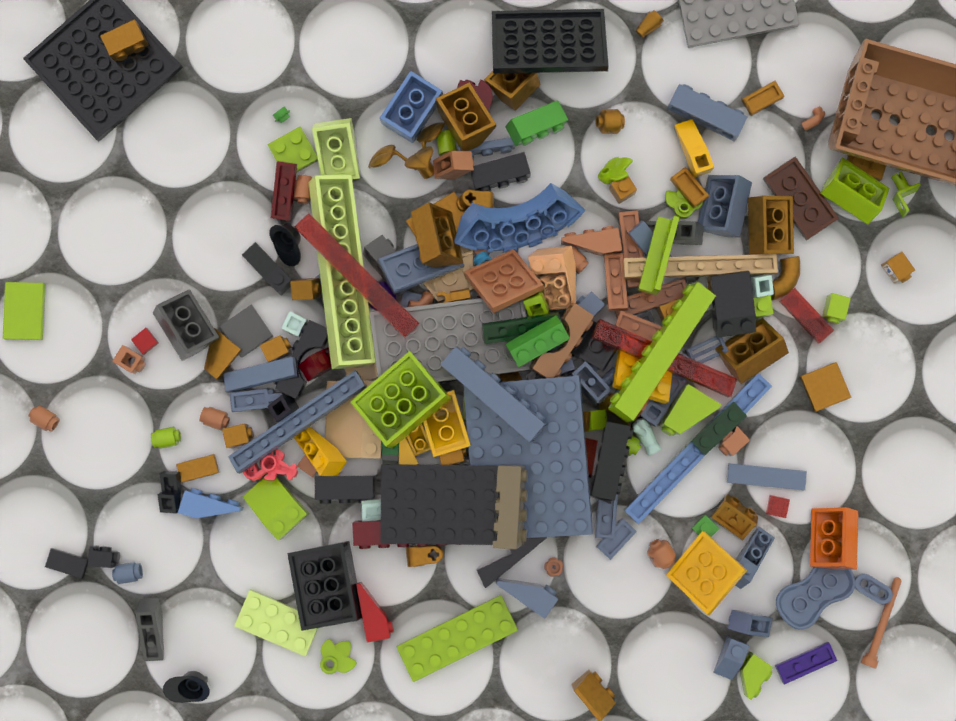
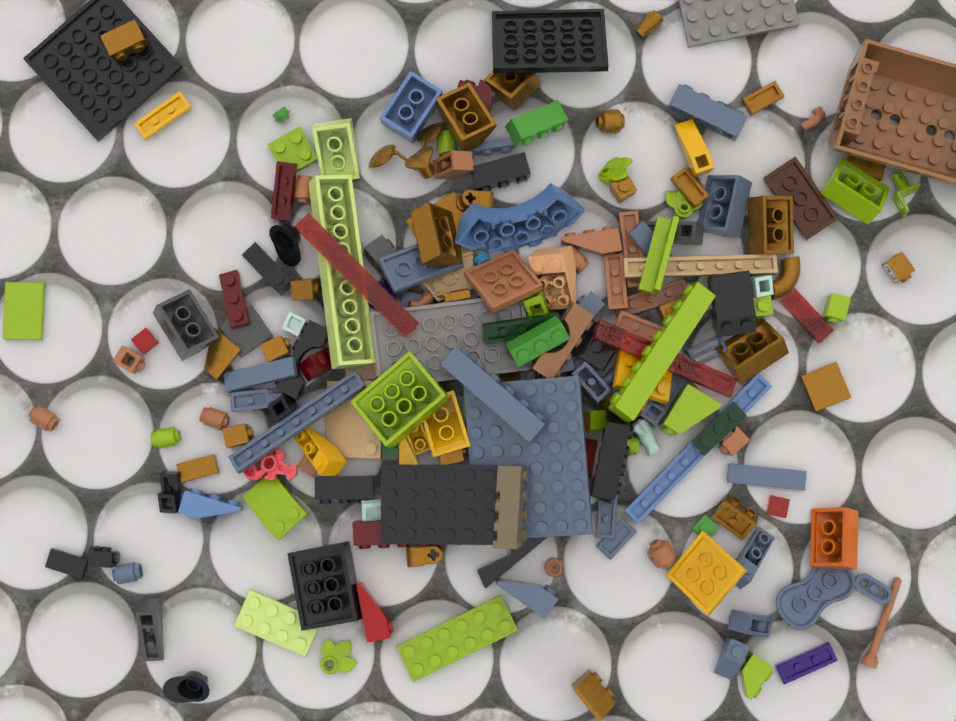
(162, 115): none -> yellow plate
(234, 299): none -> dark red plate

